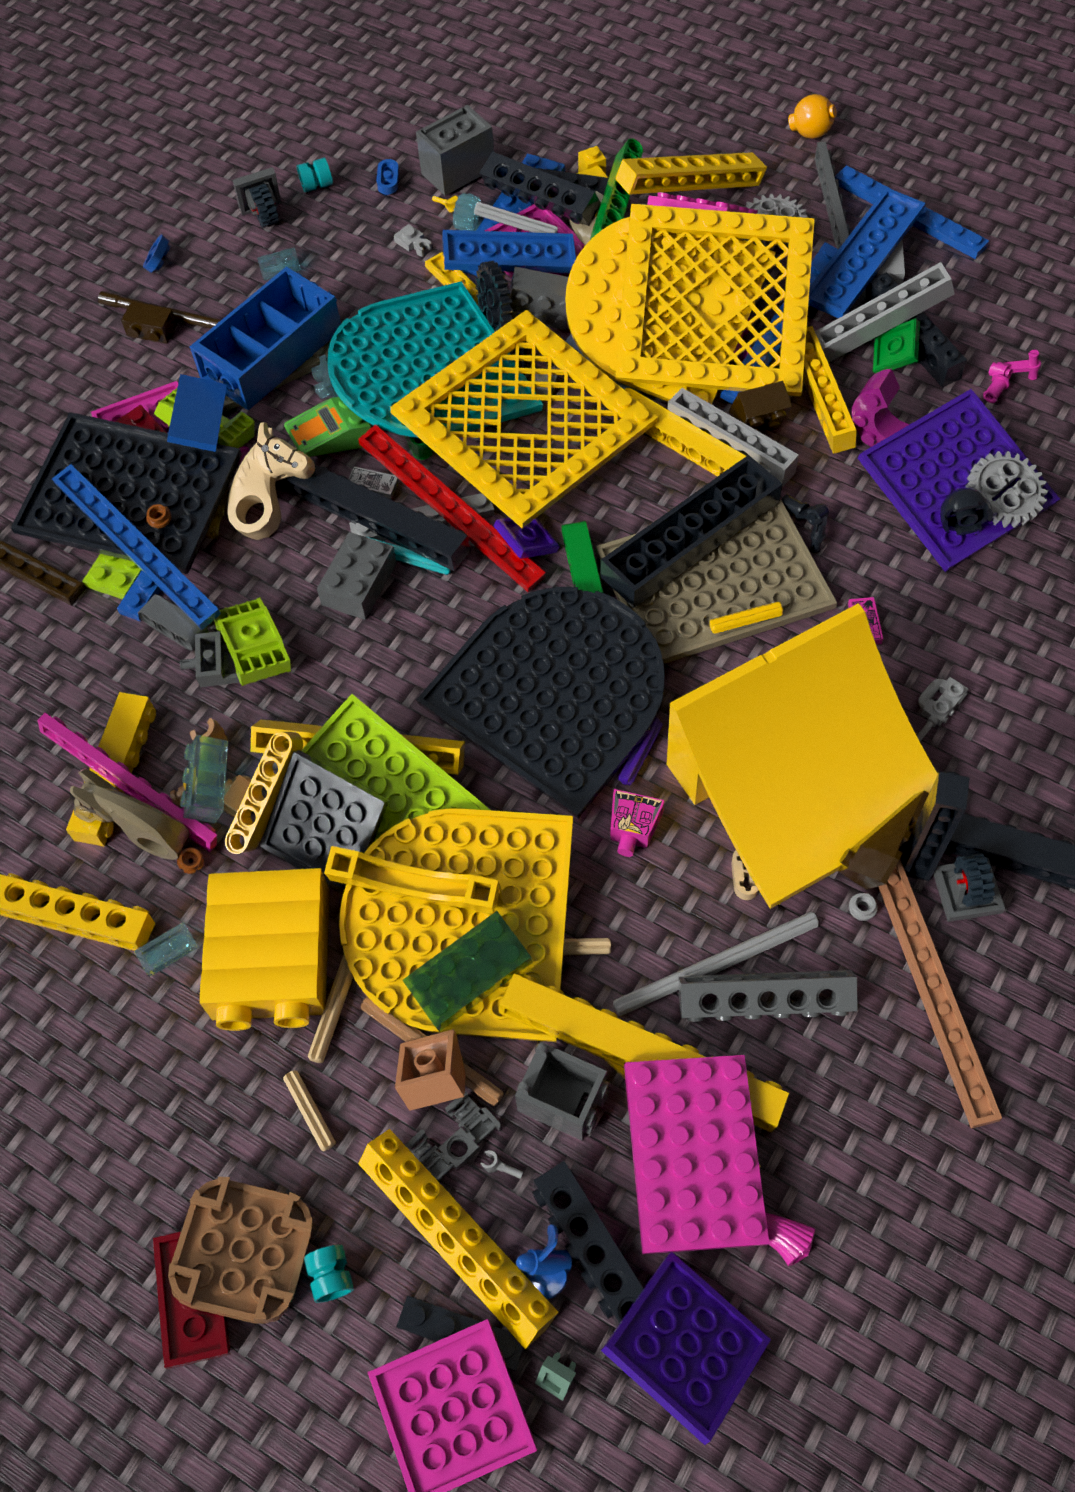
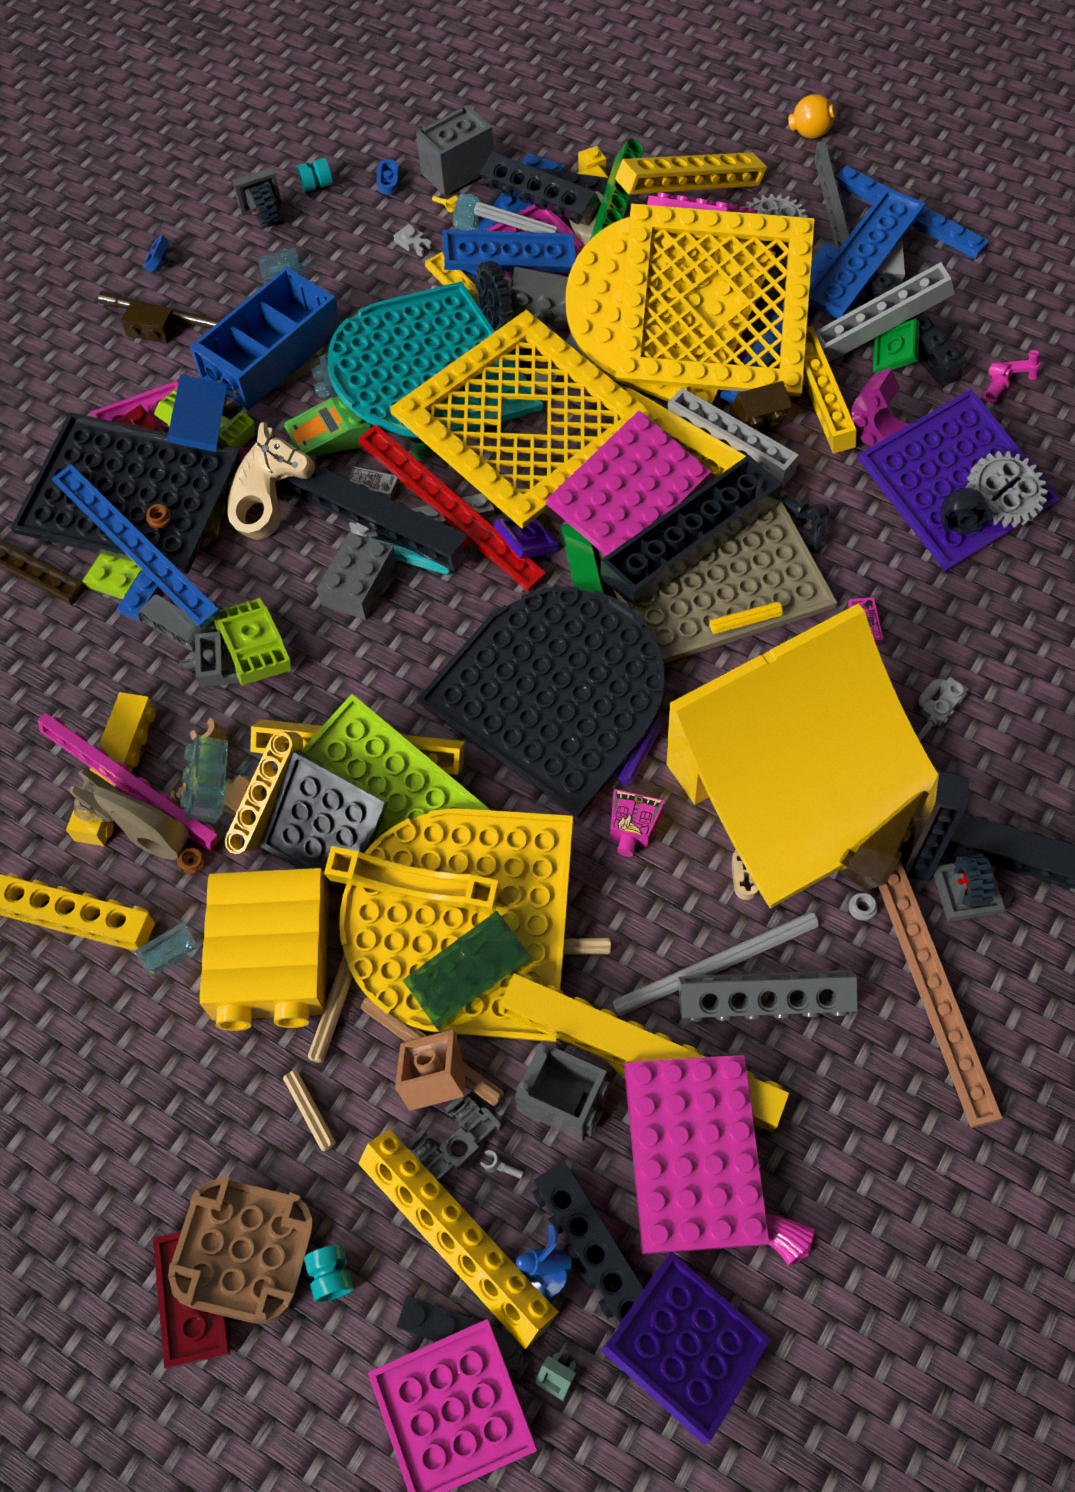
(627, 484): none -> dark pink plate

